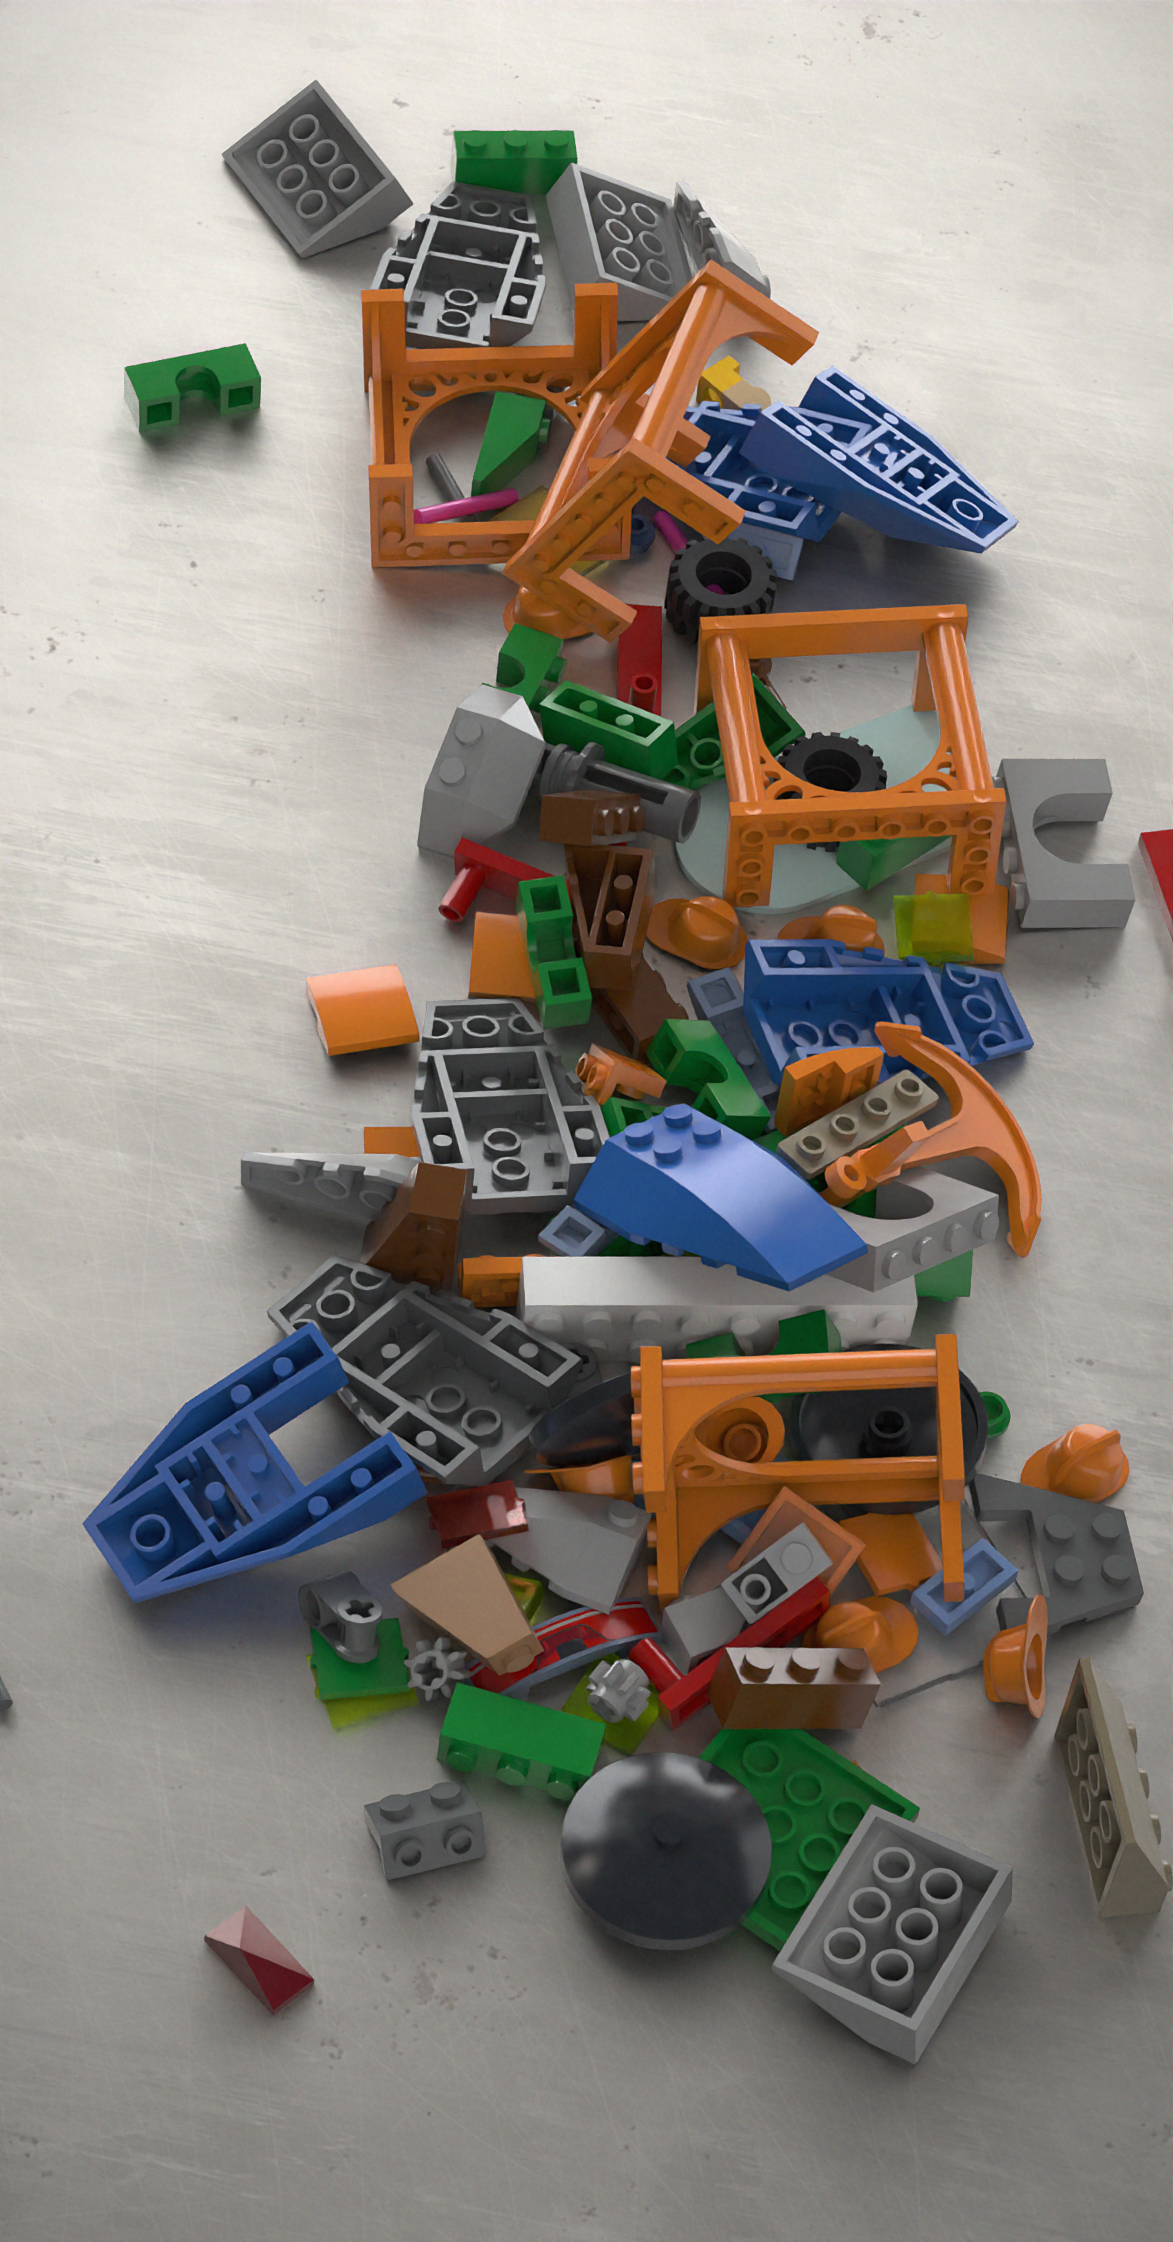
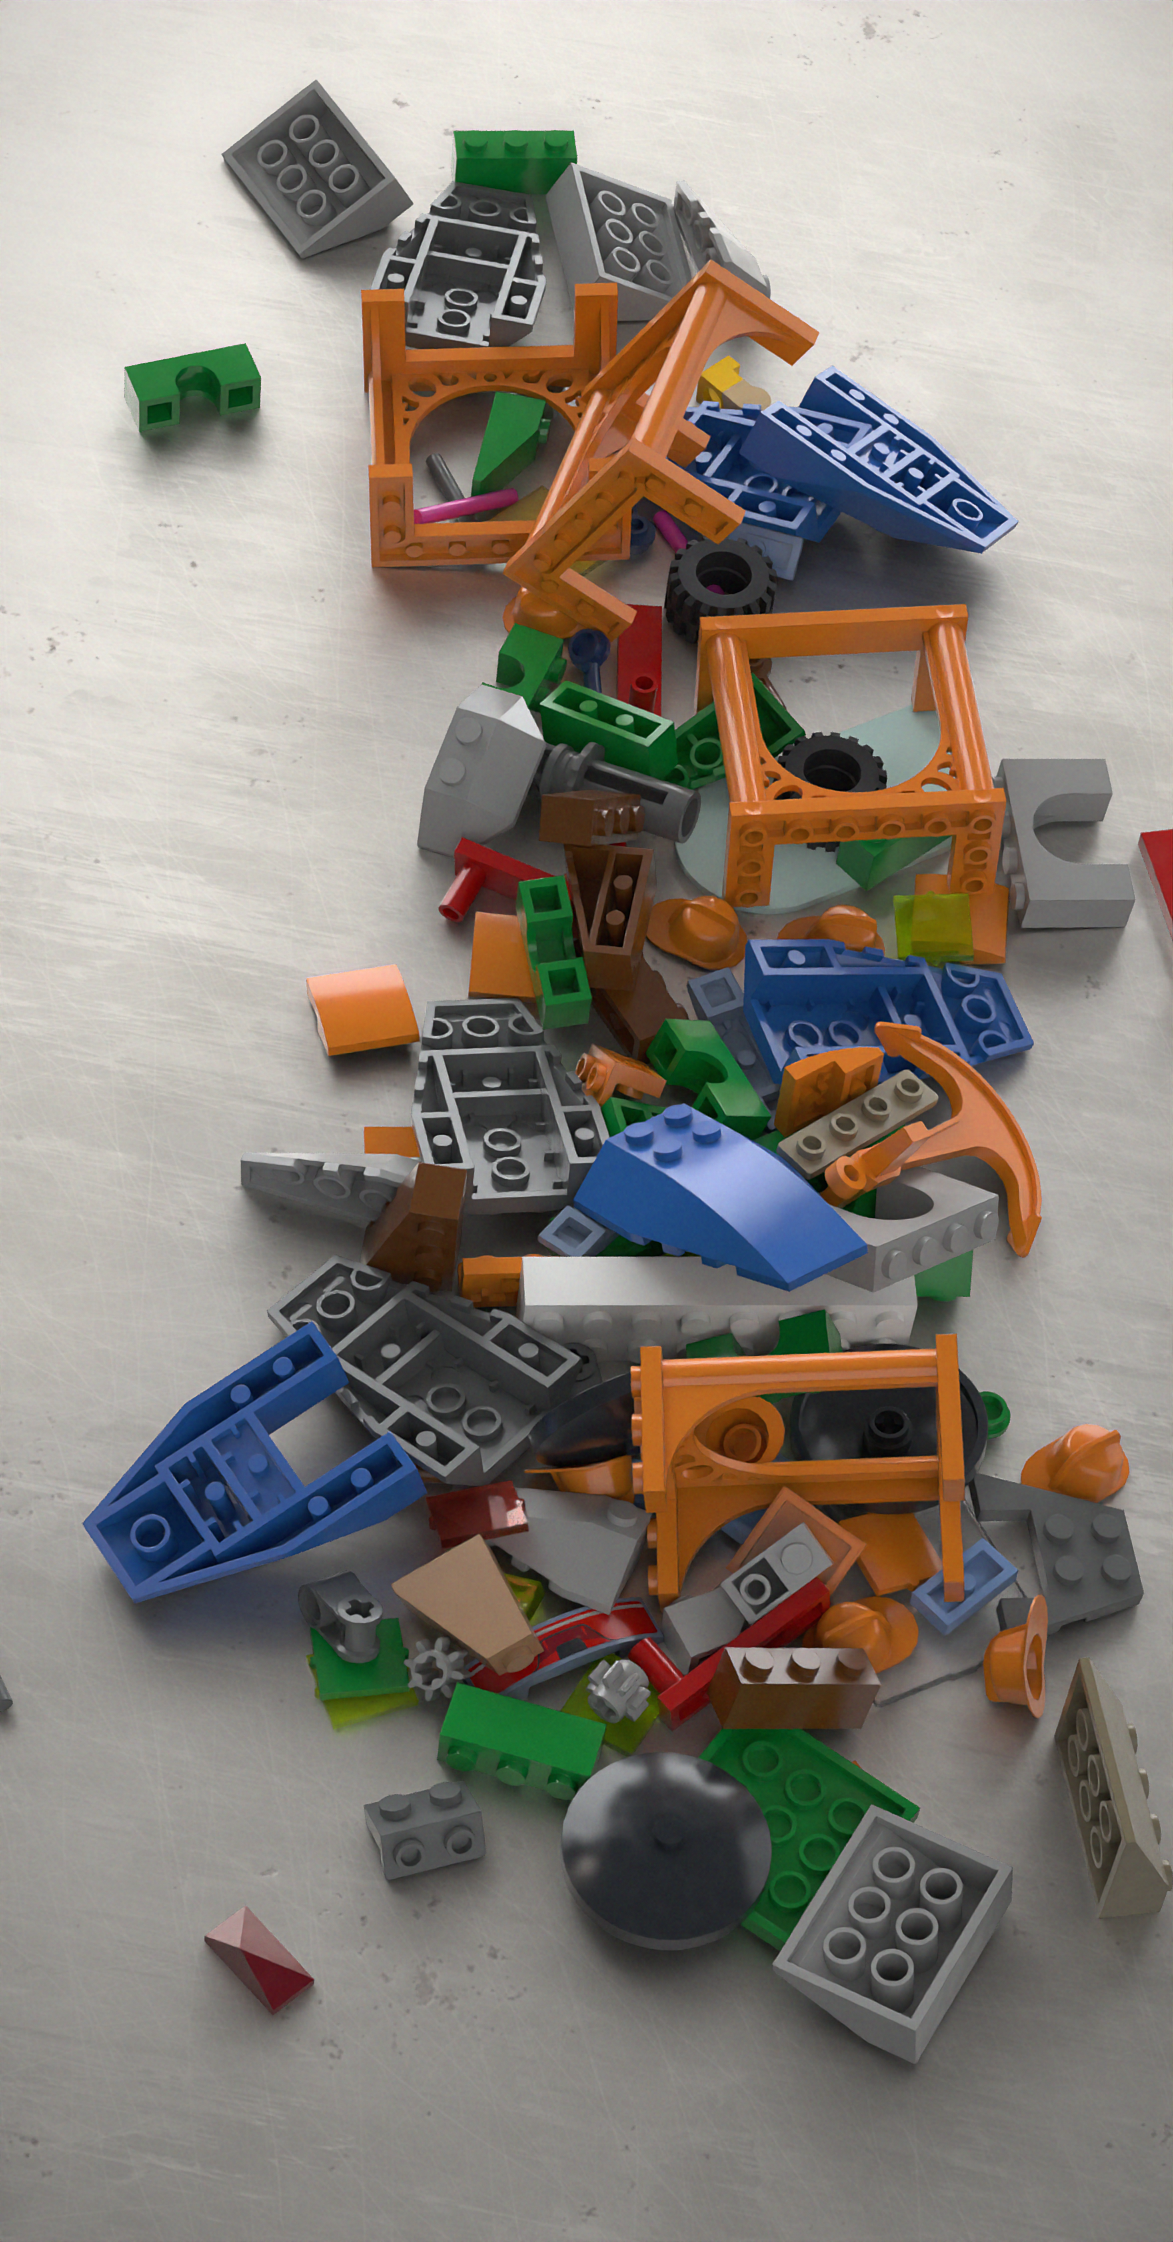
(588, 652): none -> dark blue plate

